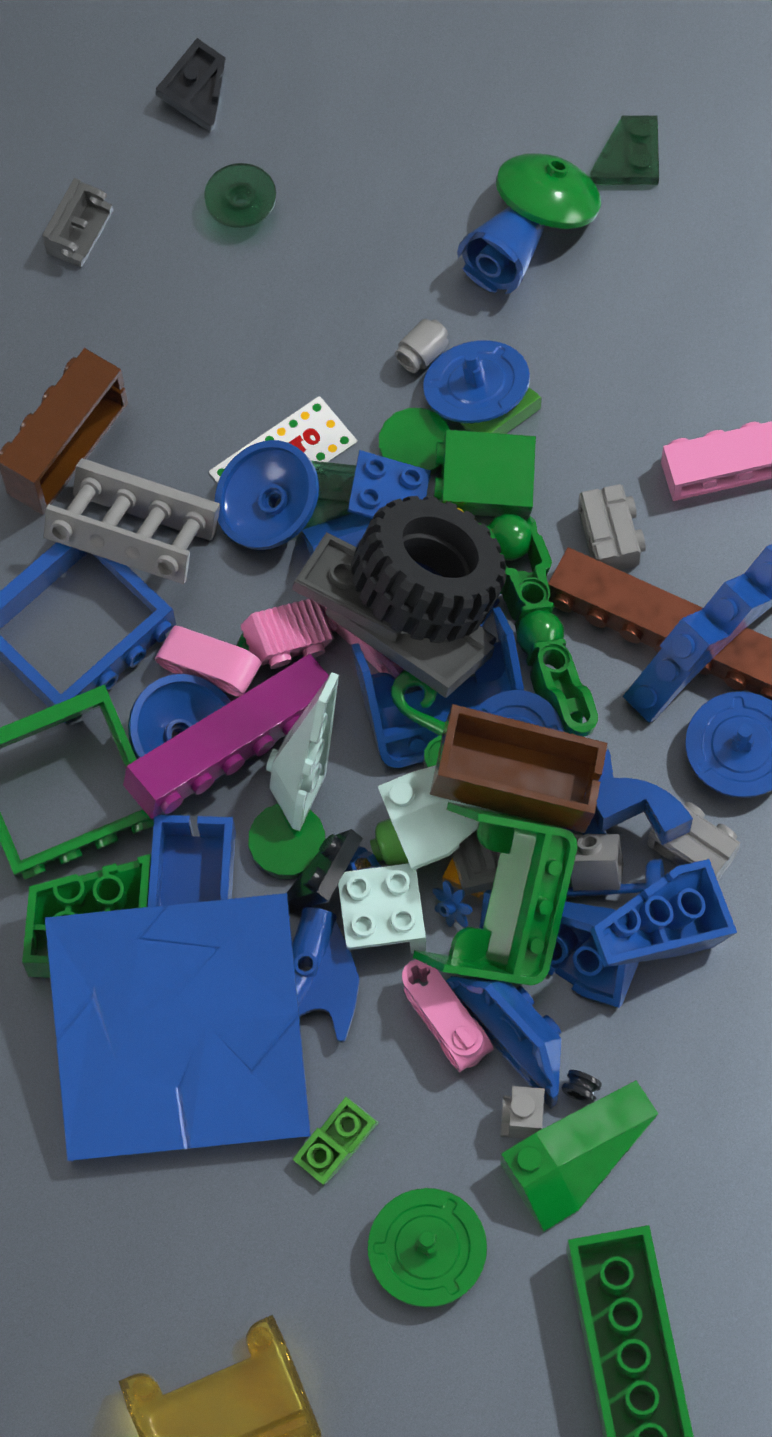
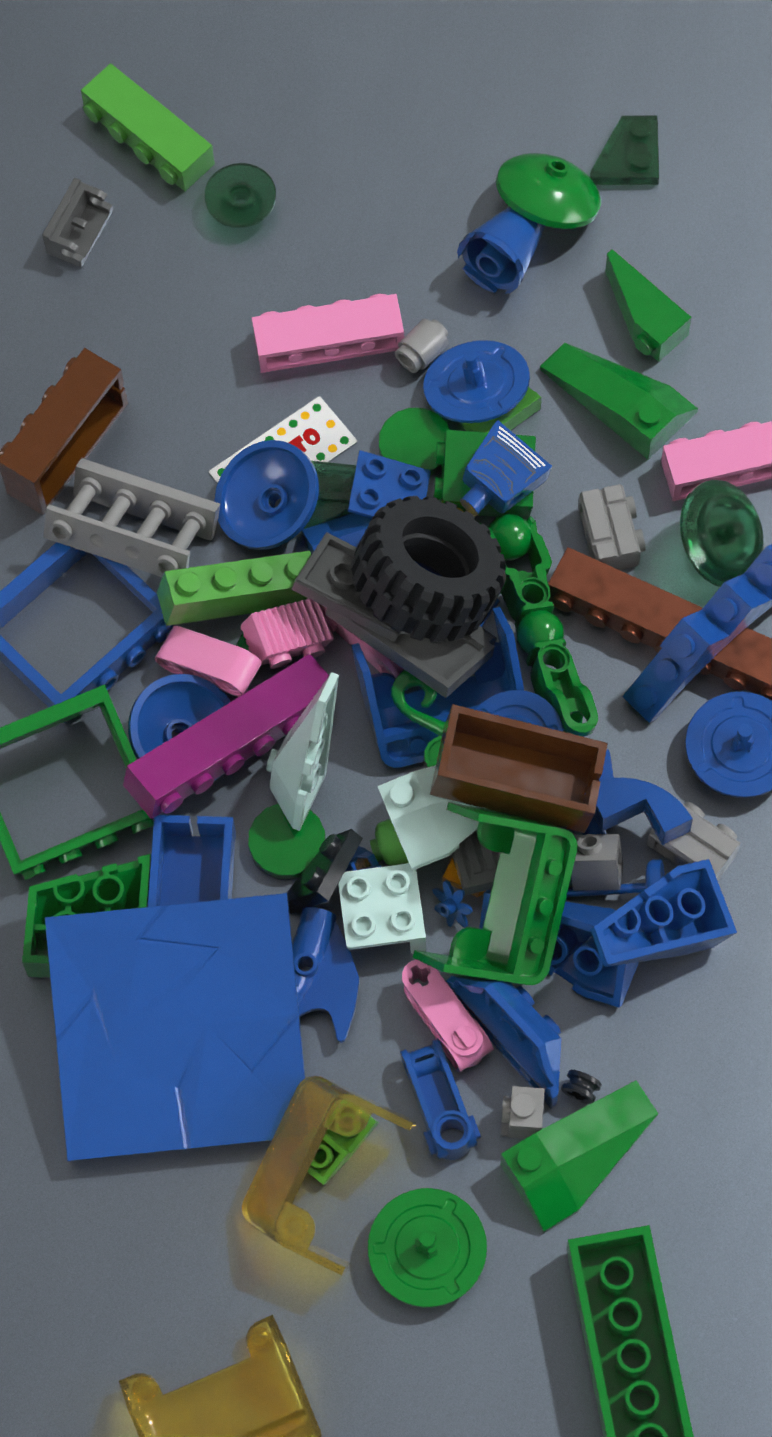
(147, 127): none -> bright green brick
(195, 84): black wing -> none
(230, 588): none -> bright green brick
(313, 1109): none -> clear yellow windscreen
(328, 332): none -> bright pink brick
(439, 1101): none -> blue piece
(502, 472): none -> blue torso
(627, 402): none -> green wedge
(650, 315): none -> green slope
(720, 531): none -> clear green piece

